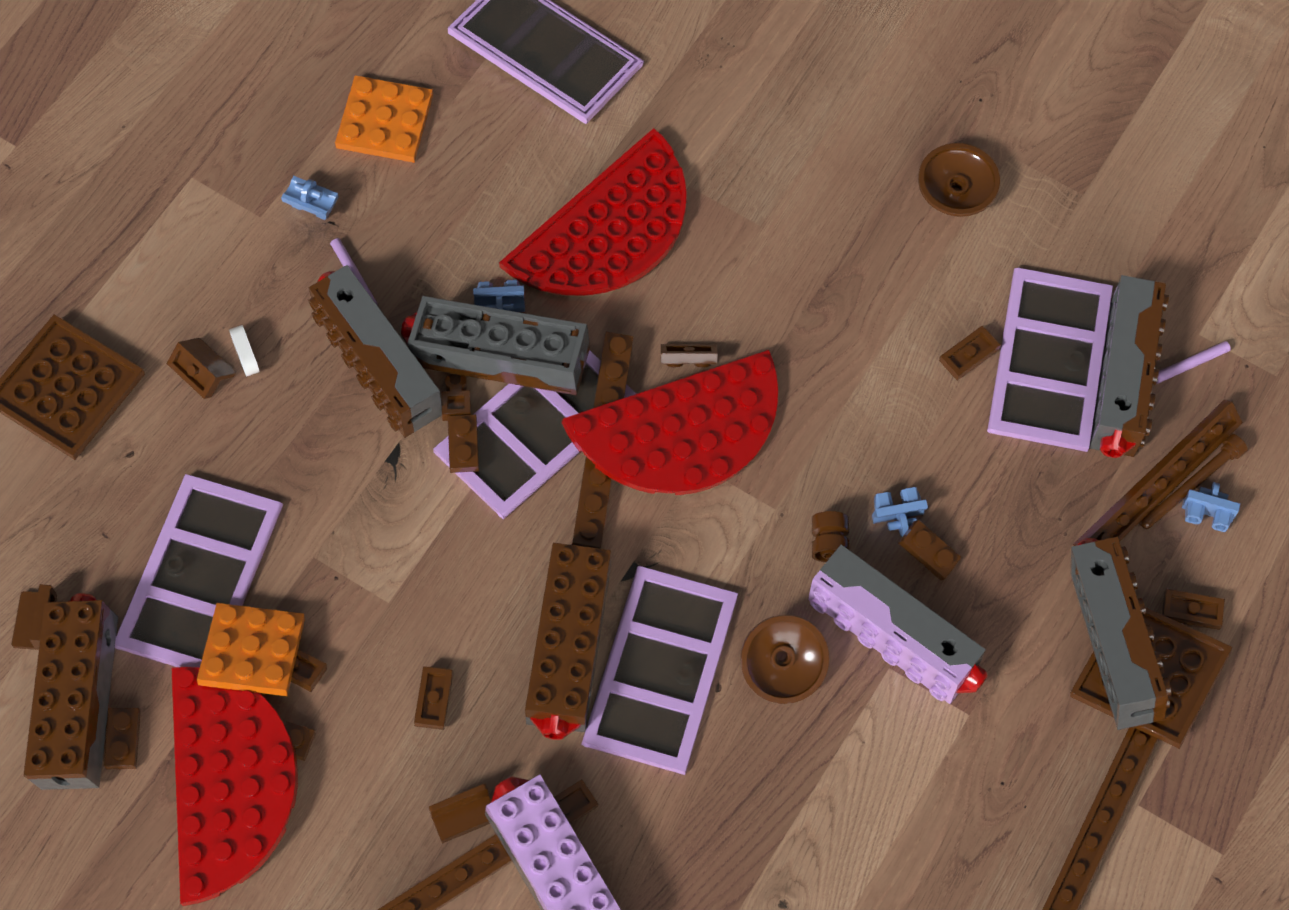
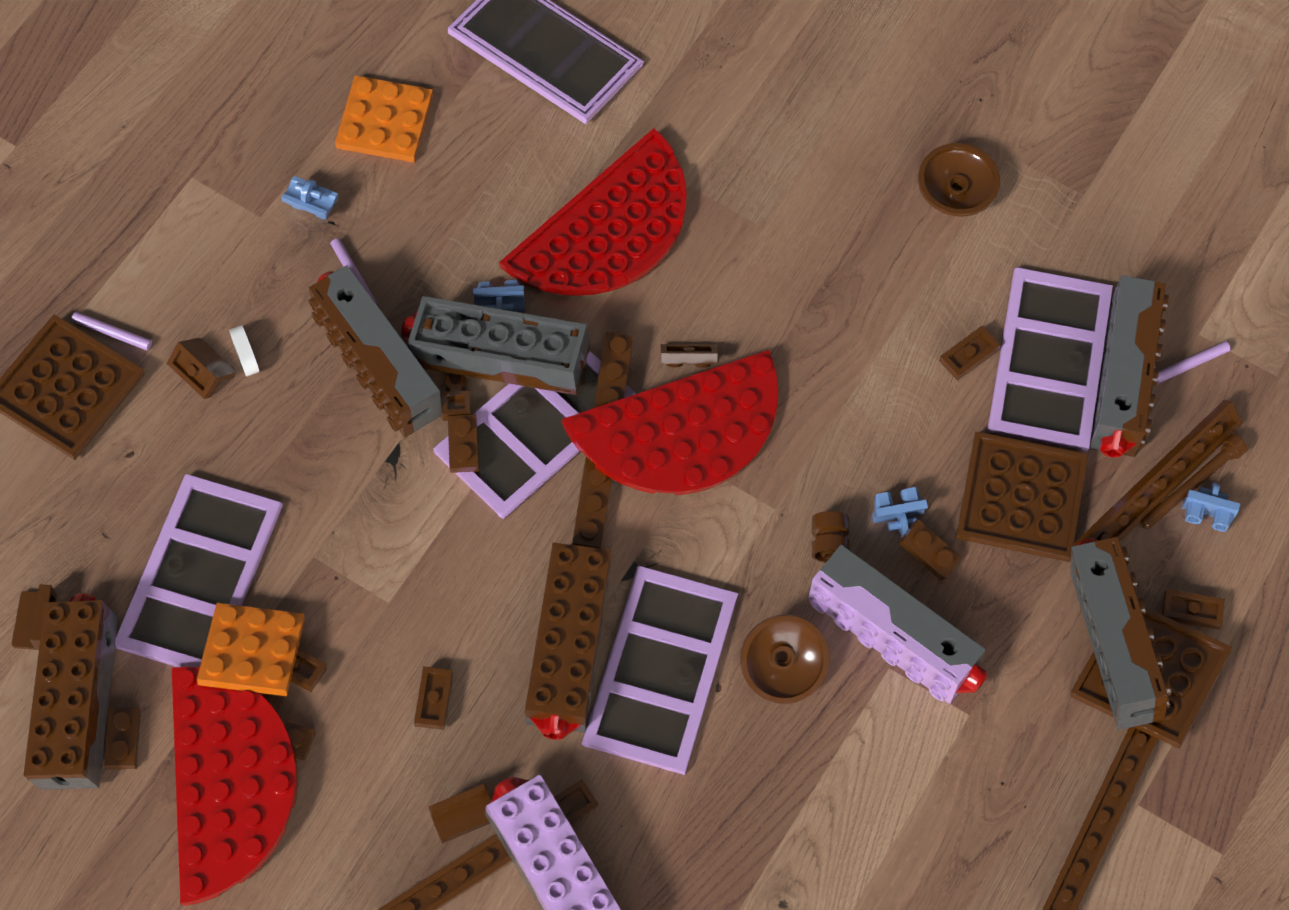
(111, 331): none -> lavender bar
(1022, 496): none -> reddish brown plate

